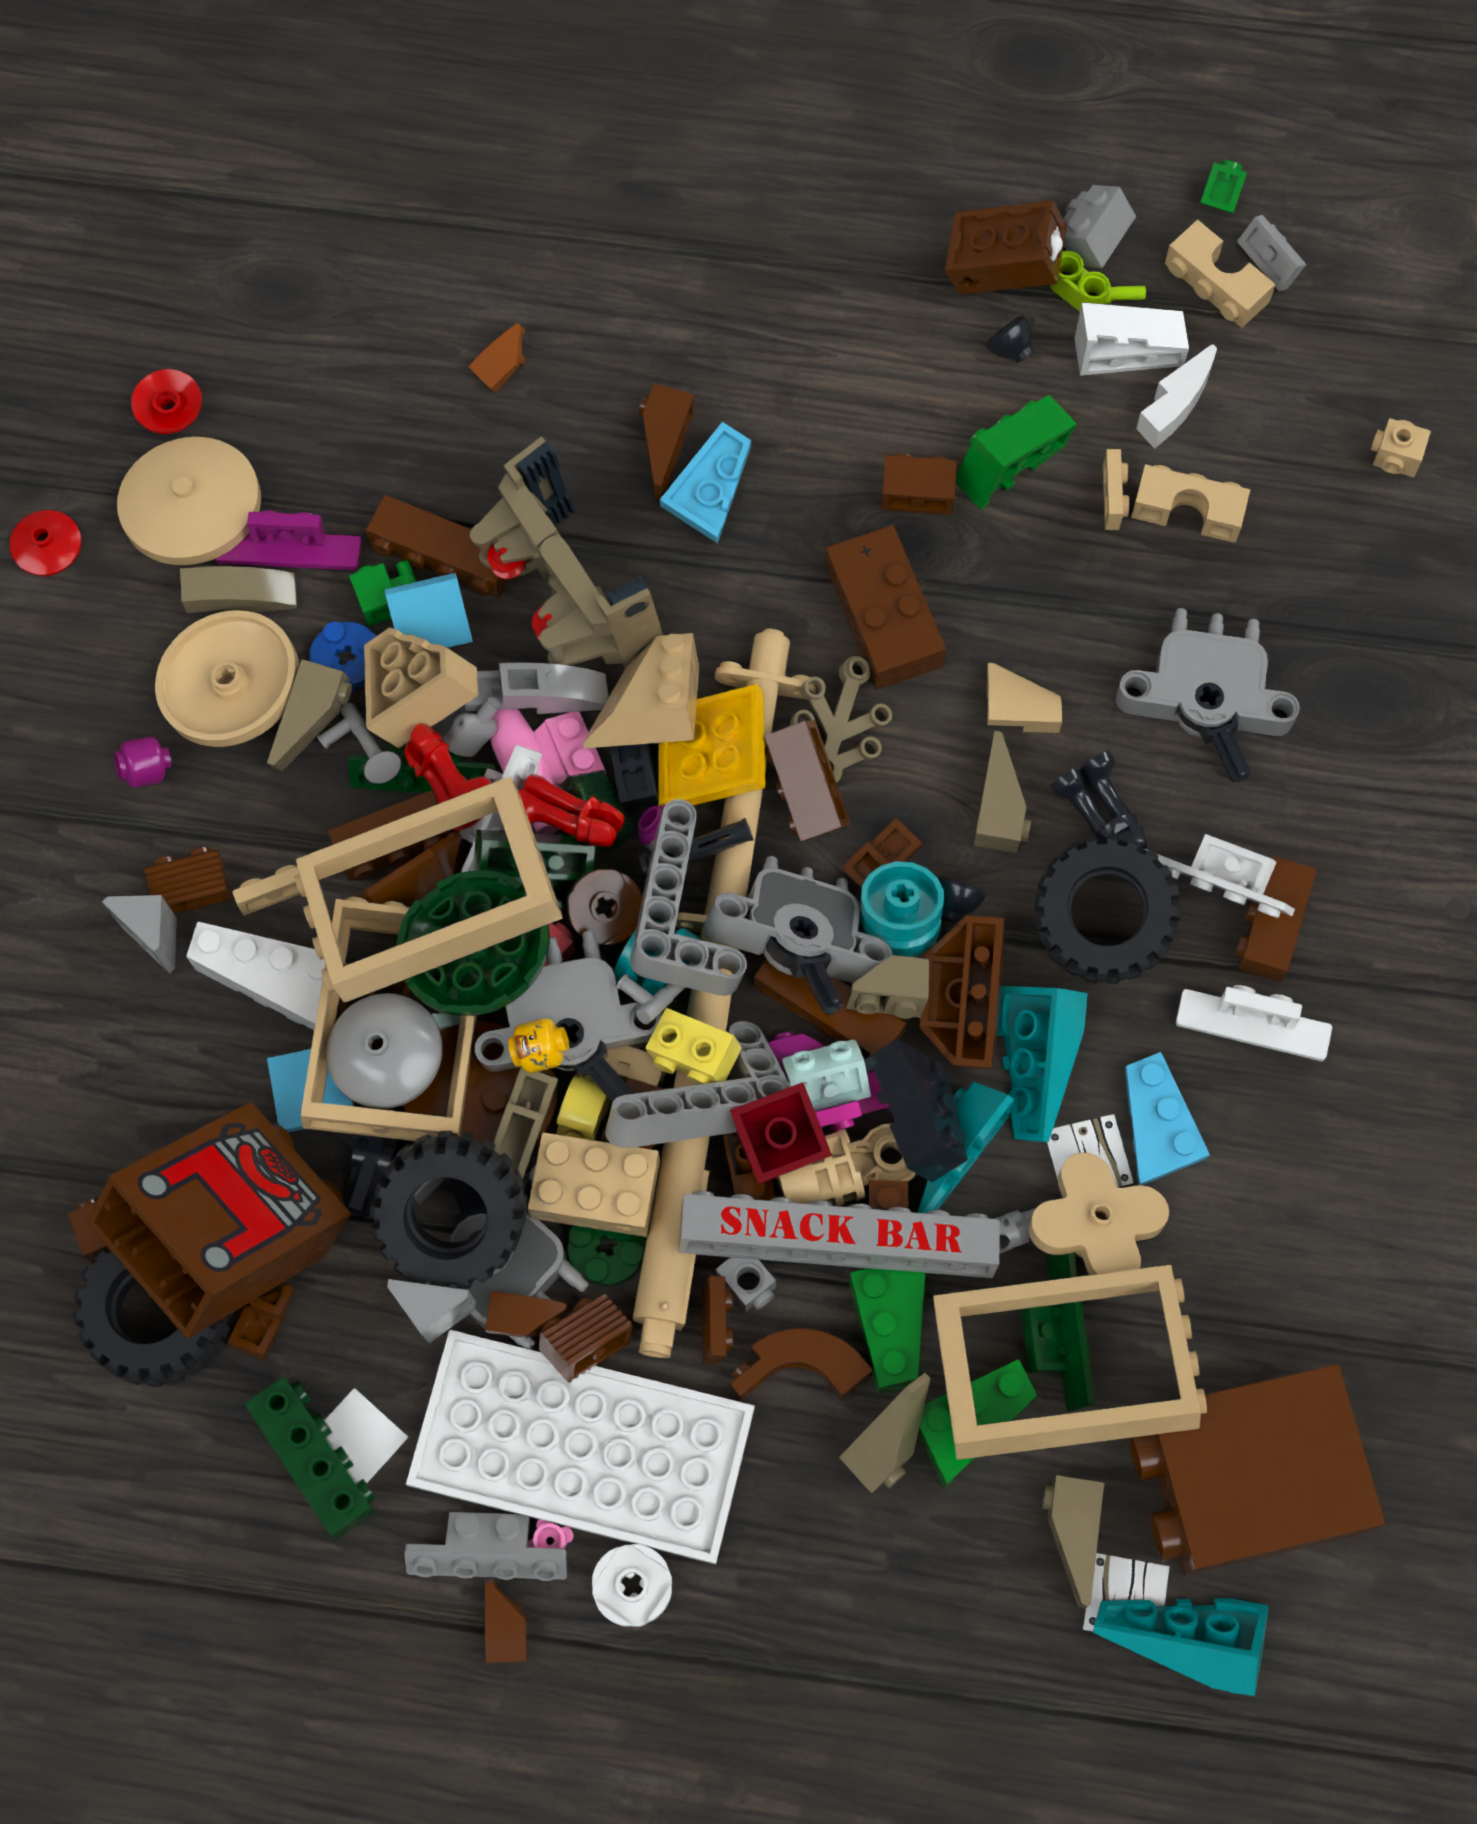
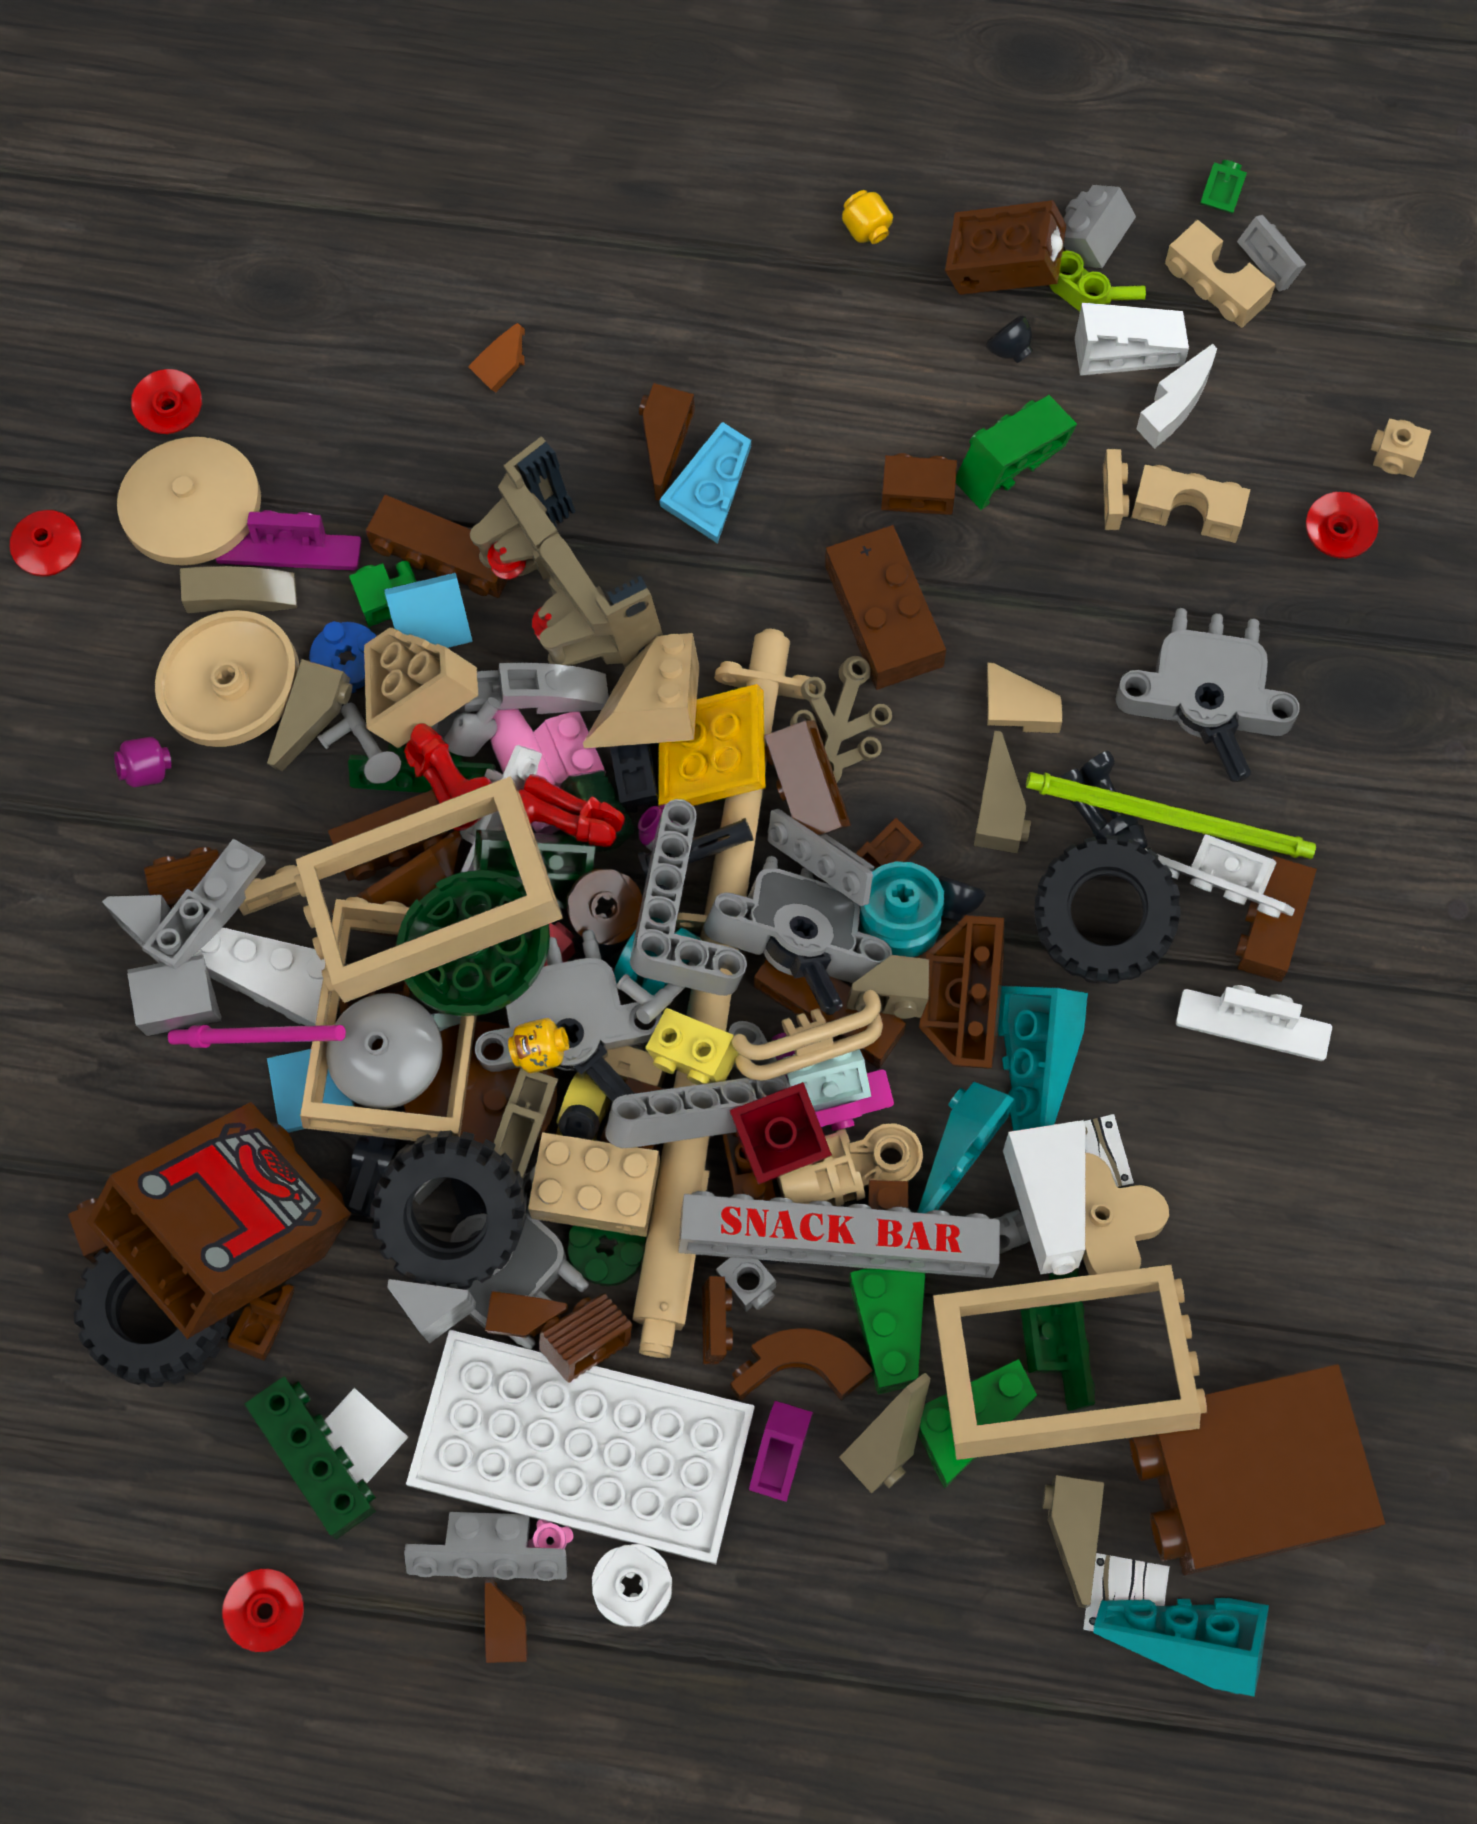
(172, 997): none -> light grey slope
(203, 1036): none -> dark pink bar
(206, 909): none -> light grey slope
(243, 1604): none -> red dish
(579, 1122): none -> black tile
(780, 1451): none -> magenta slope
(810, 1041): none -> tan piece
(822, 857): none -> light grey bracket
(867, 217): none -> yellow head
(922, 1109): black wedge -> none
(1050, 1190): none -> white slope
(1161, 1123): medium azure wing -> none
(1170, 815): none -> lime piece
(1350, 514): none -> red dish

